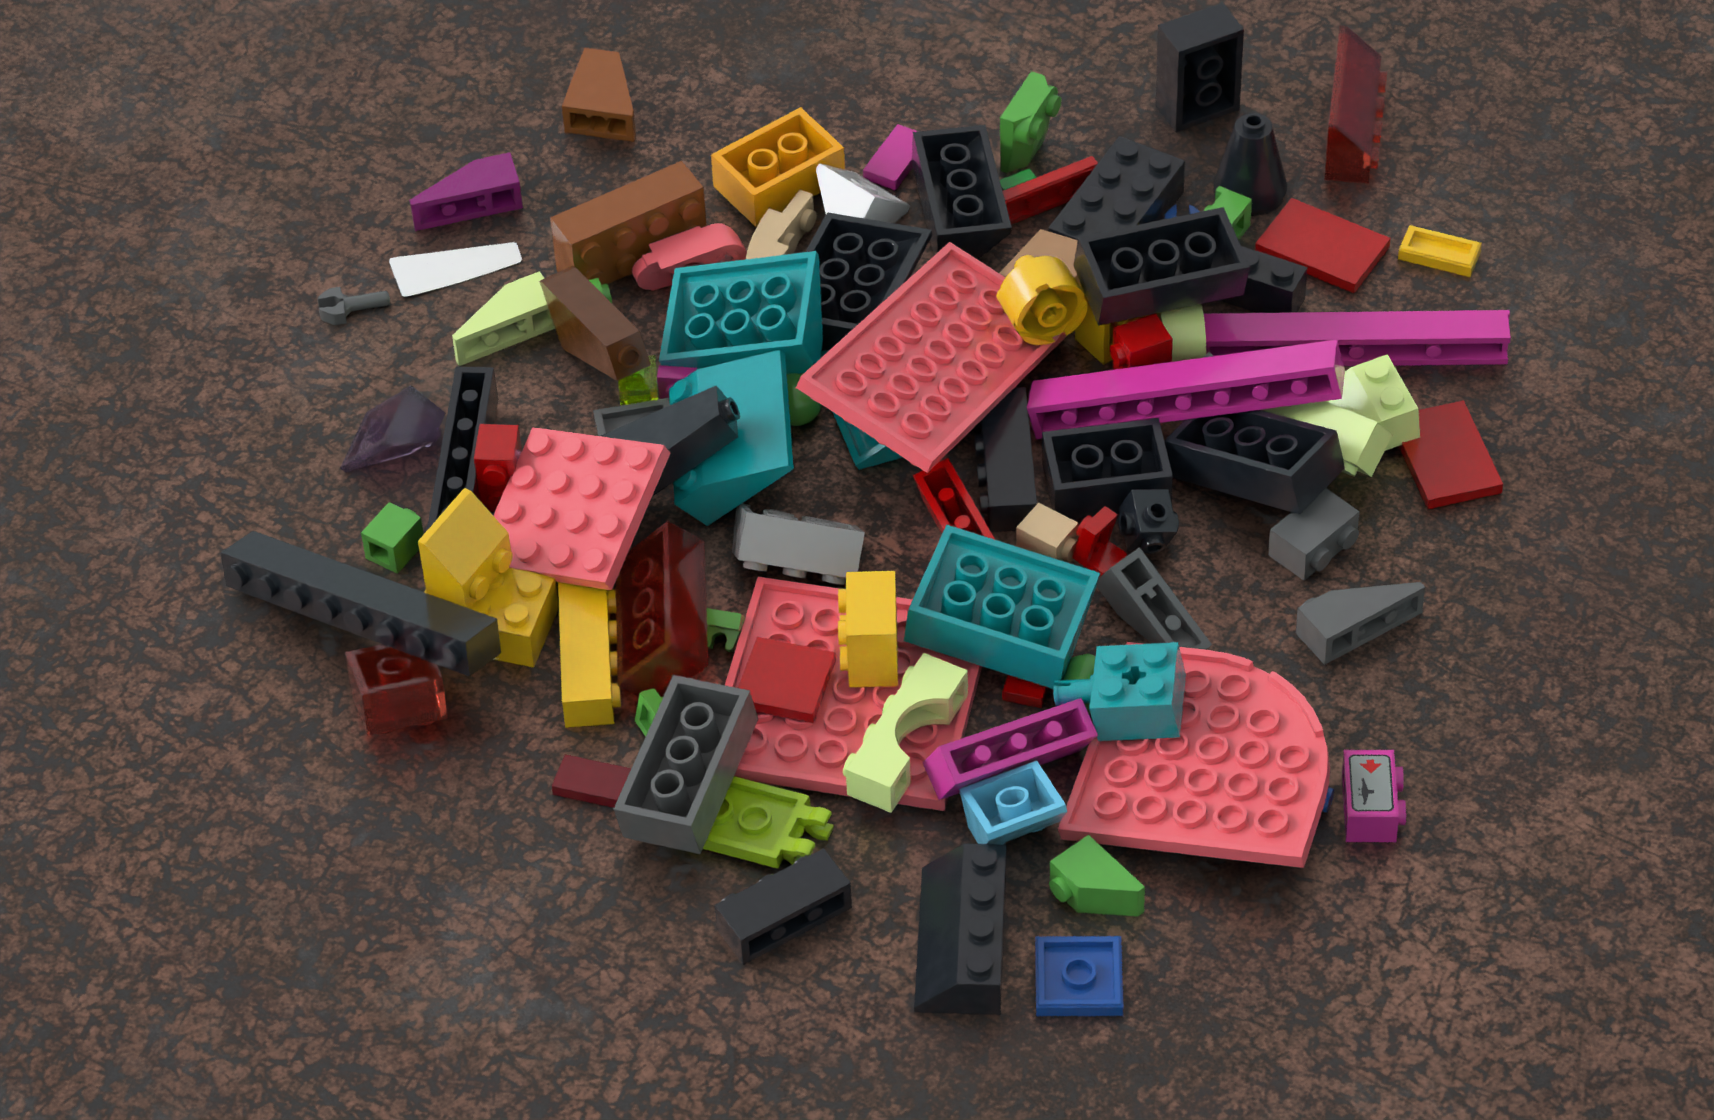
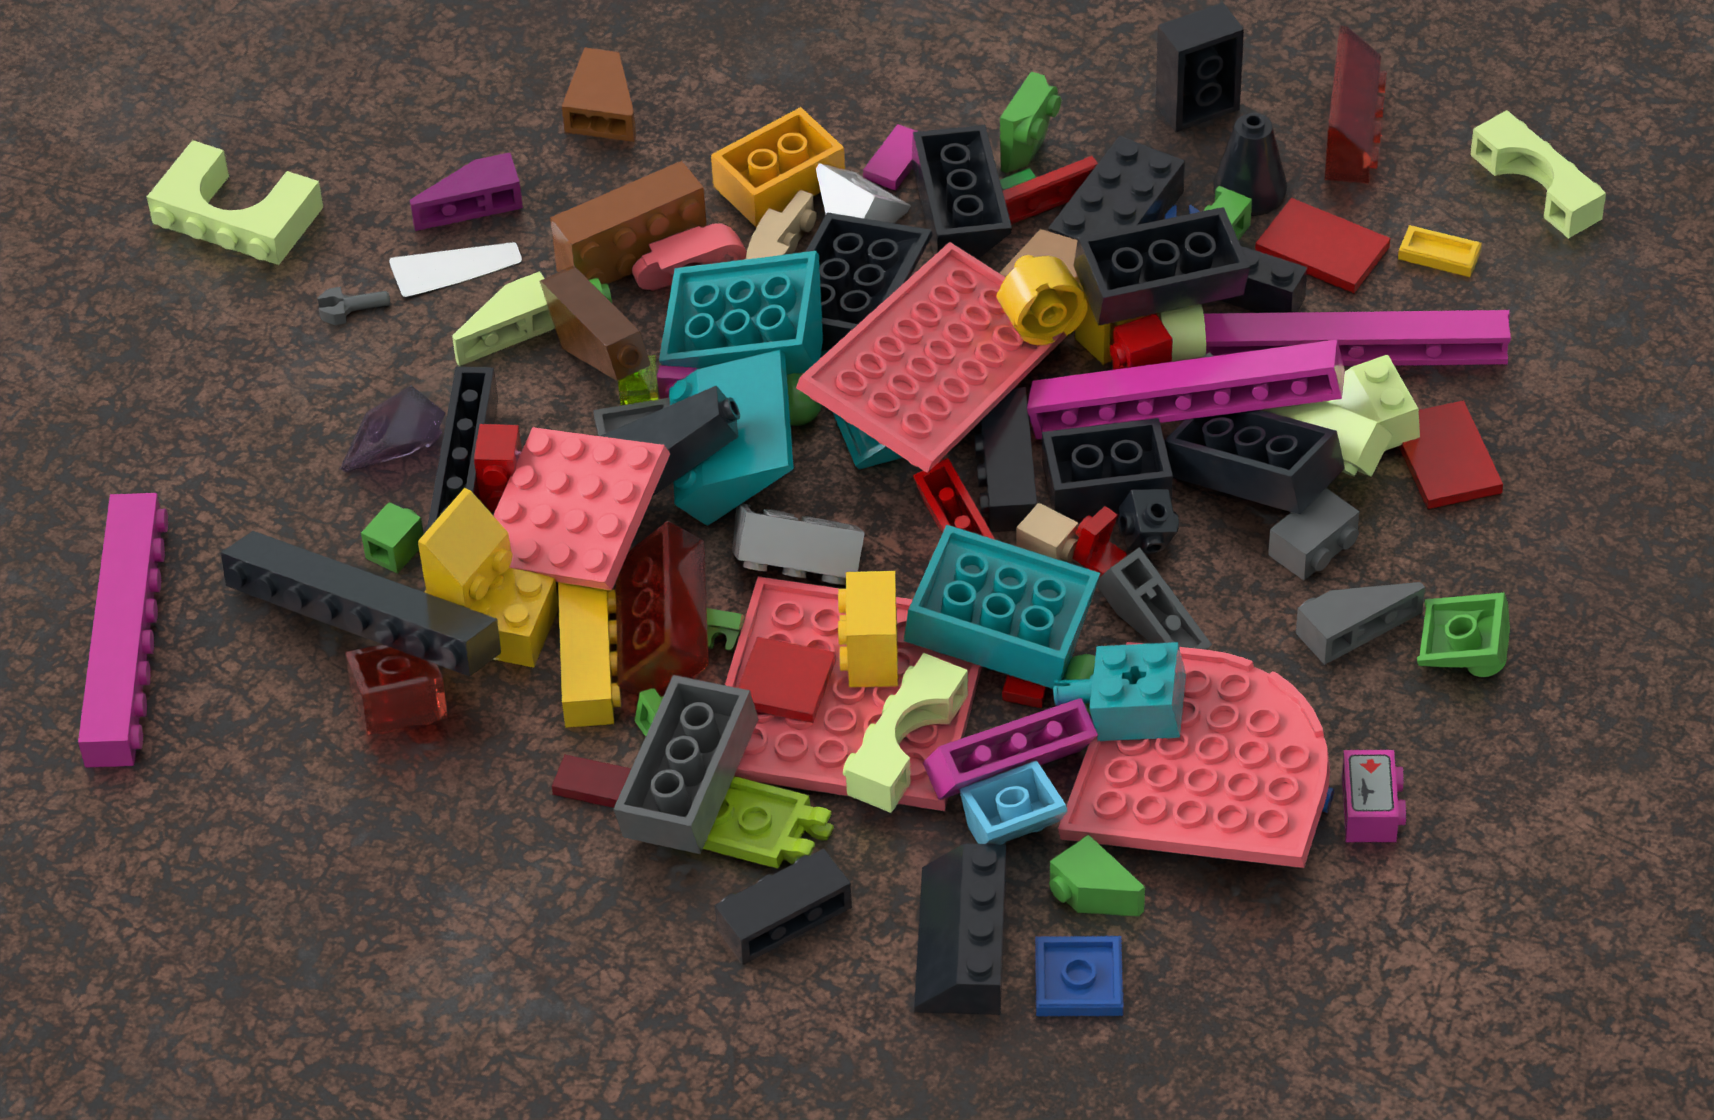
(122, 631): none -> dark pink brick
(260, 231): none -> yellowish green arch
(1466, 633): none -> bright green slope
(1510, 147): none -> yellowish green arch

